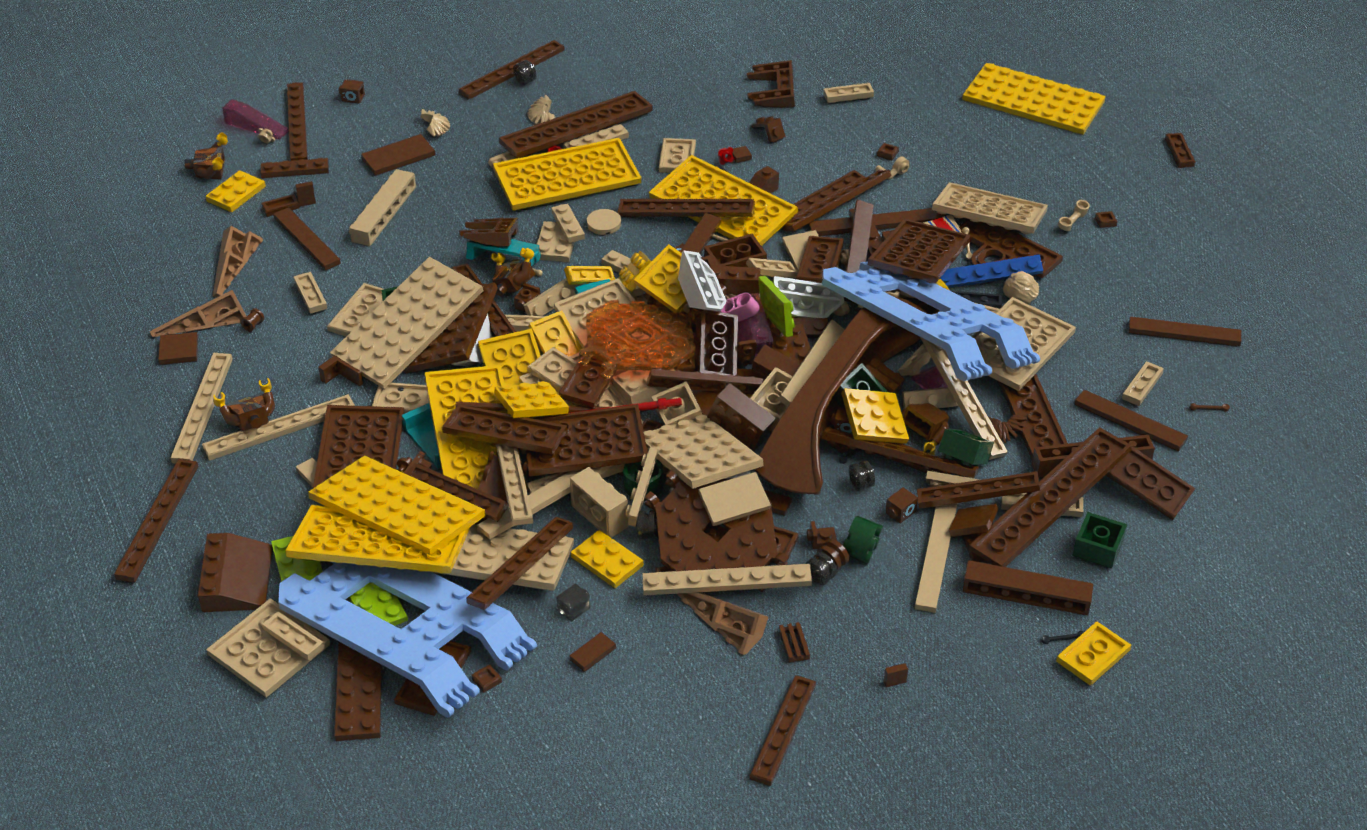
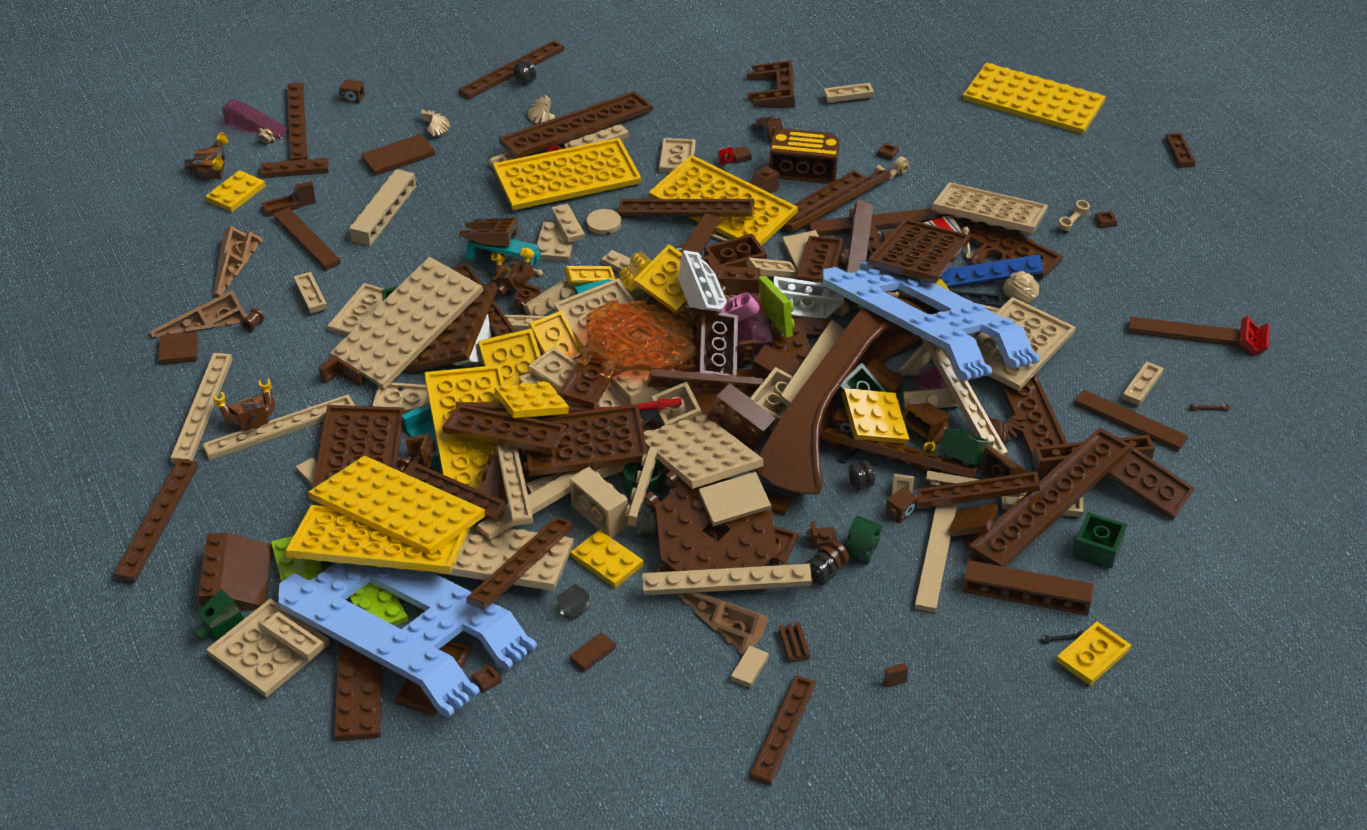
(218, 616): none -> dark green torso
(421, 443): none -> reddish brown bracket
(749, 666): none -> tan tile
(805, 155): none -> reddish brown brick
(902, 481): none -> tan tile
(998, 464): none -> reddish brown slope
(1254, 338): none -> red bracket

